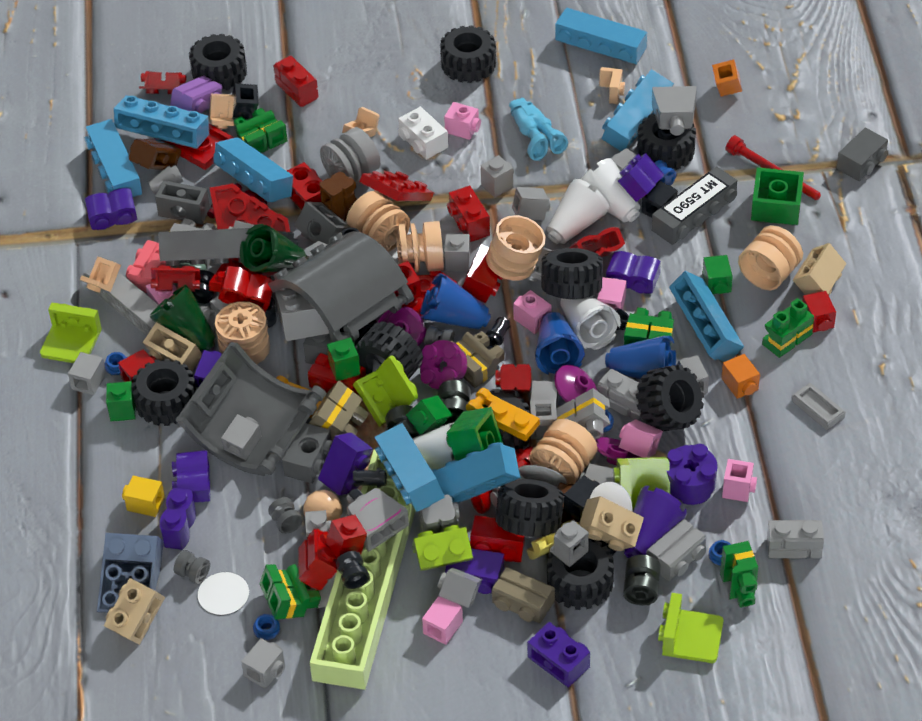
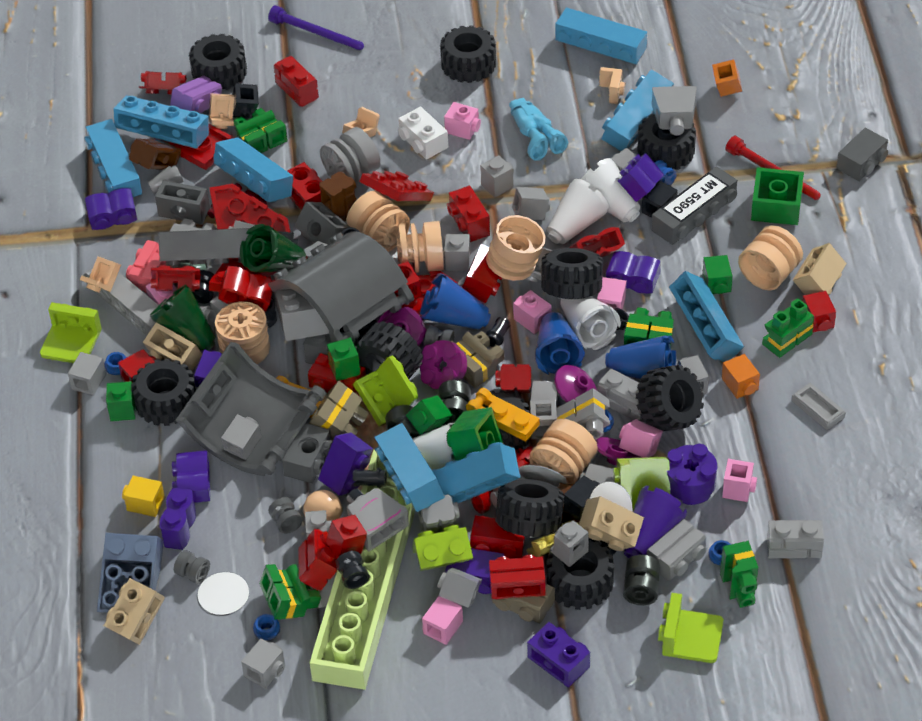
(278, 15): none -> dark purple piece
(517, 577): none -> red brick

